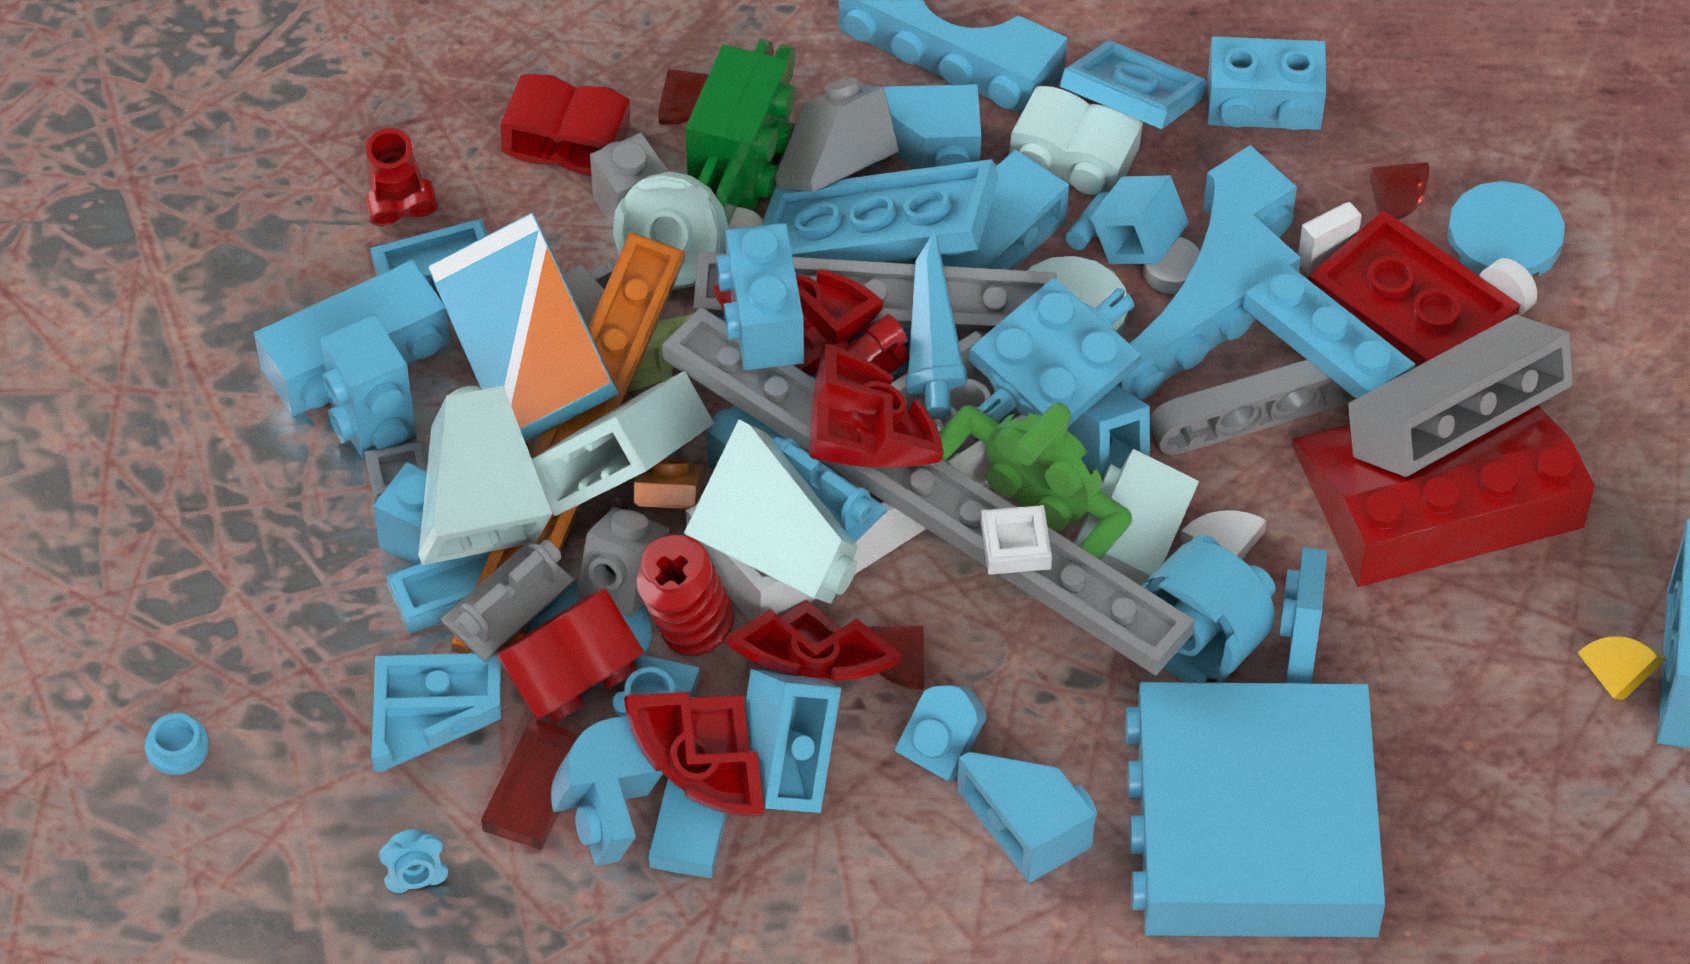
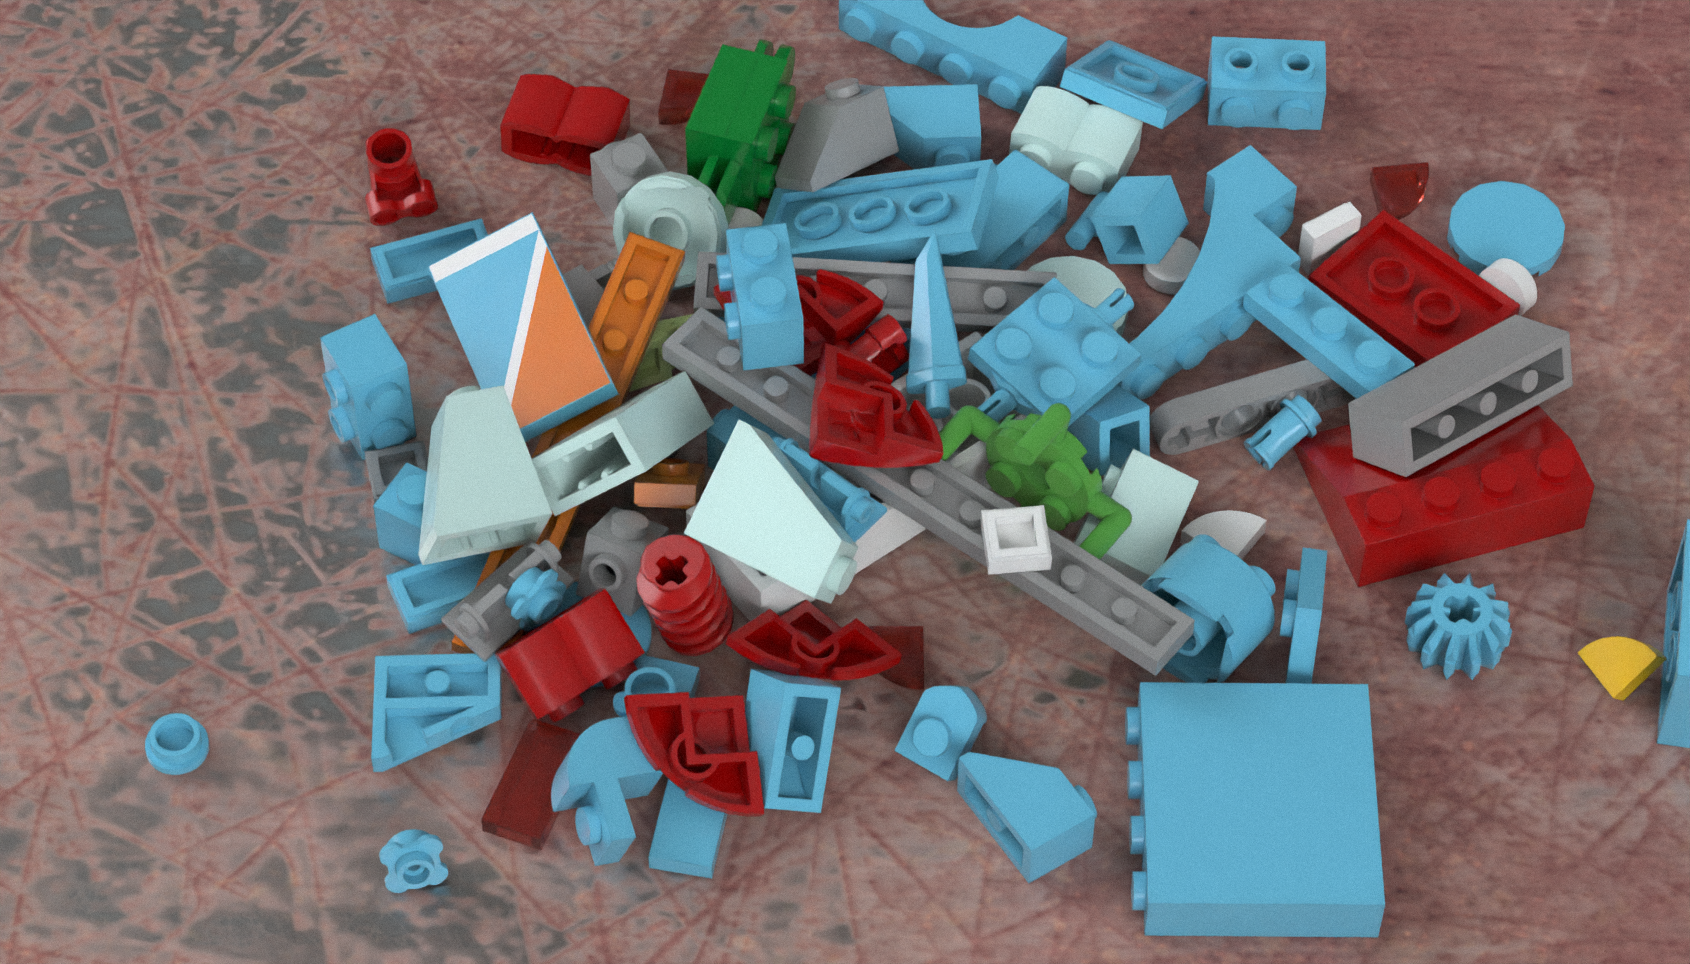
(399, 298): medium azure brick -> none
(535, 597): none -> medium azure plate
(1283, 431): none -> medium azure pin
(1458, 626): none -> medium azure gear

